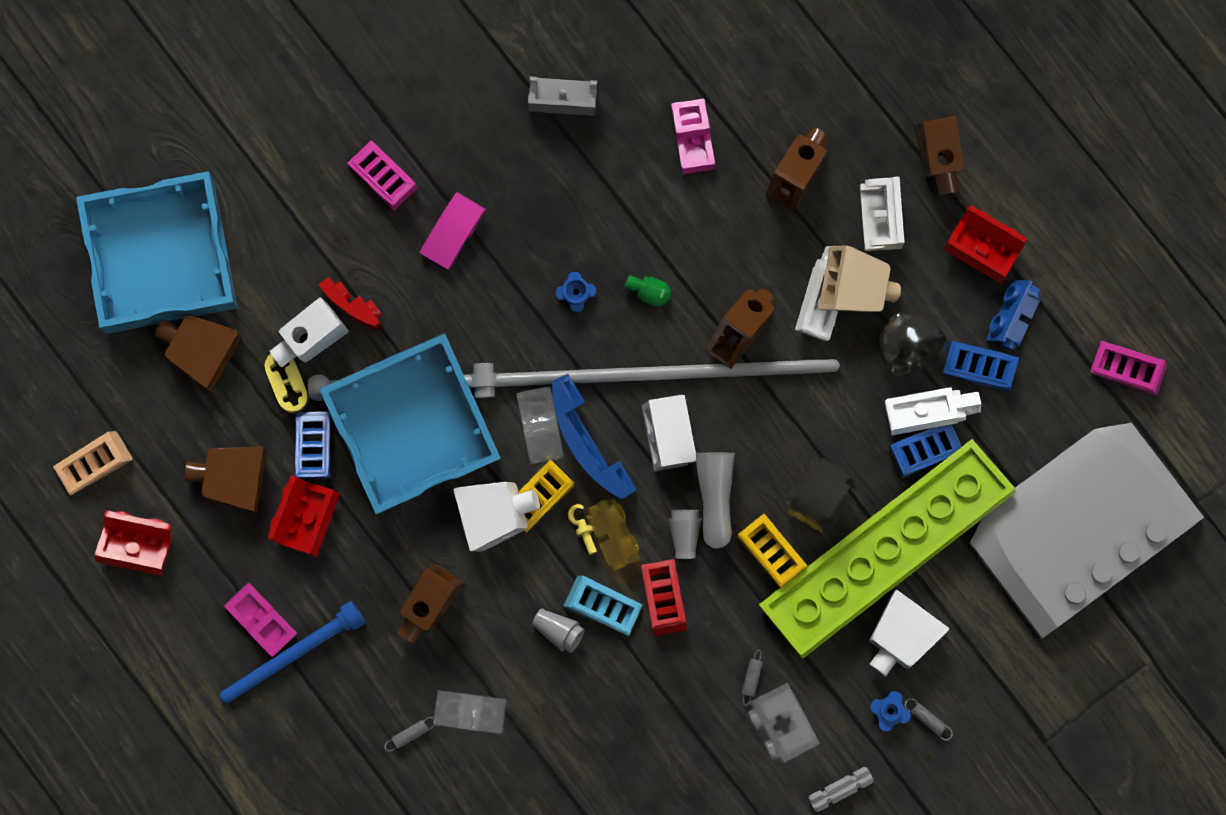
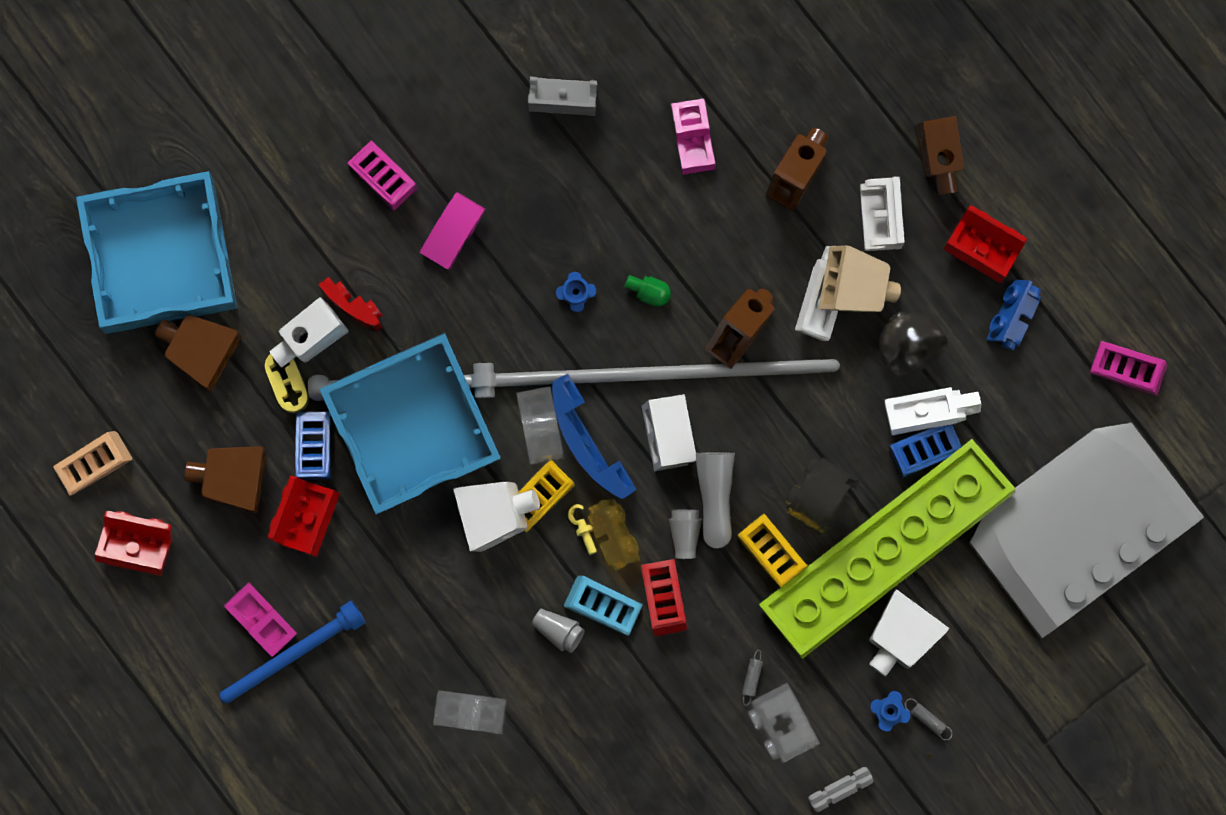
(409, 734): light grey piece -> none
(437, 590): reddish brown torso -> none
(989, 381): blue slope -> none

